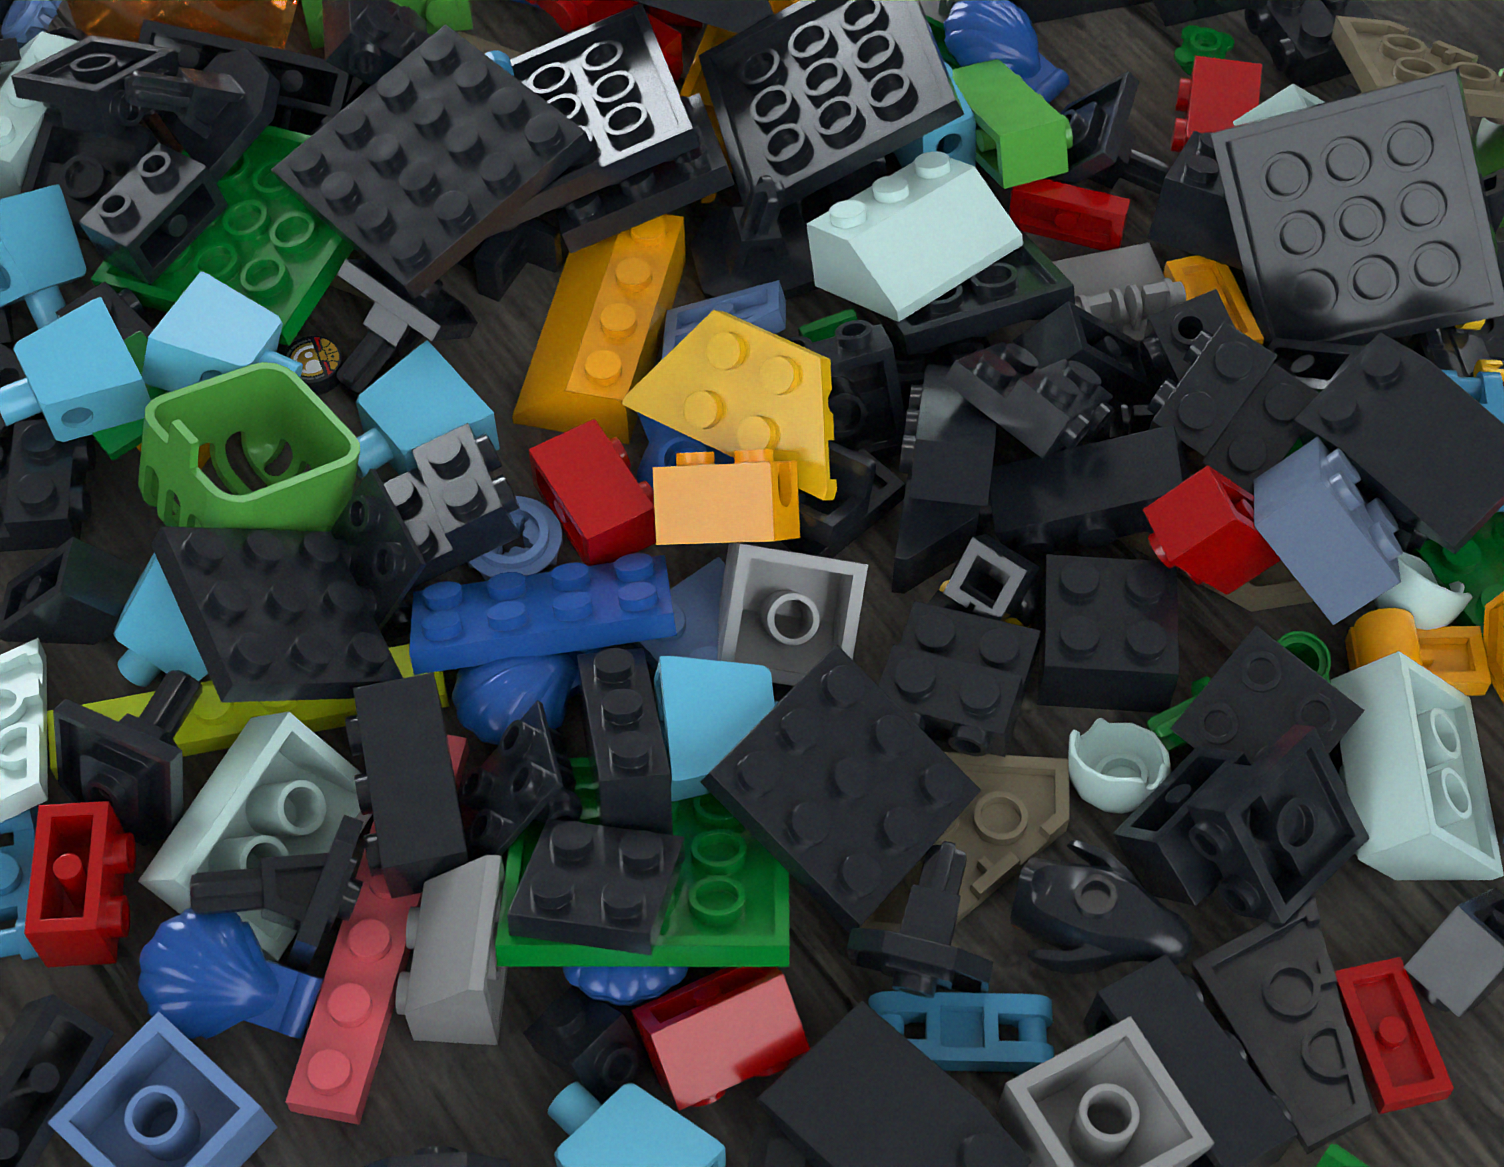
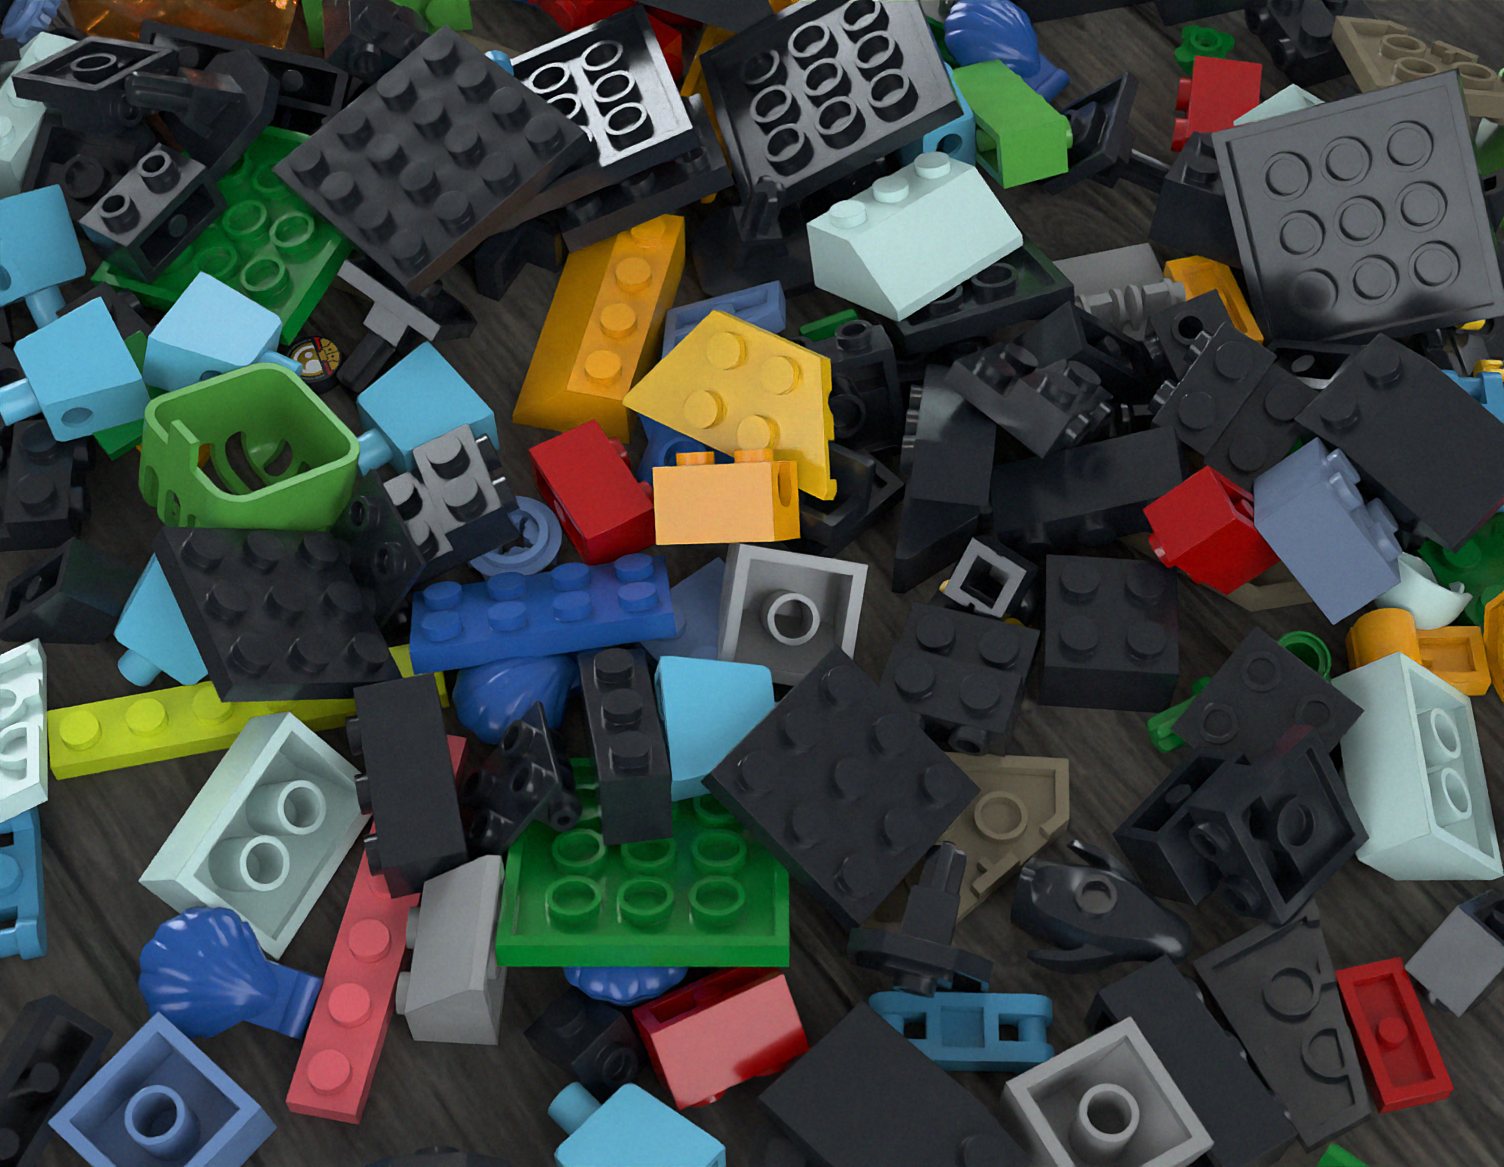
(78, 884): red brick -> none
(129, 760): black piece -> none
(290, 891): black piece -> none
(597, 886): black plate -> none
(1070, 213): red plate -> none
(1116, 765): light aqua hair -> none

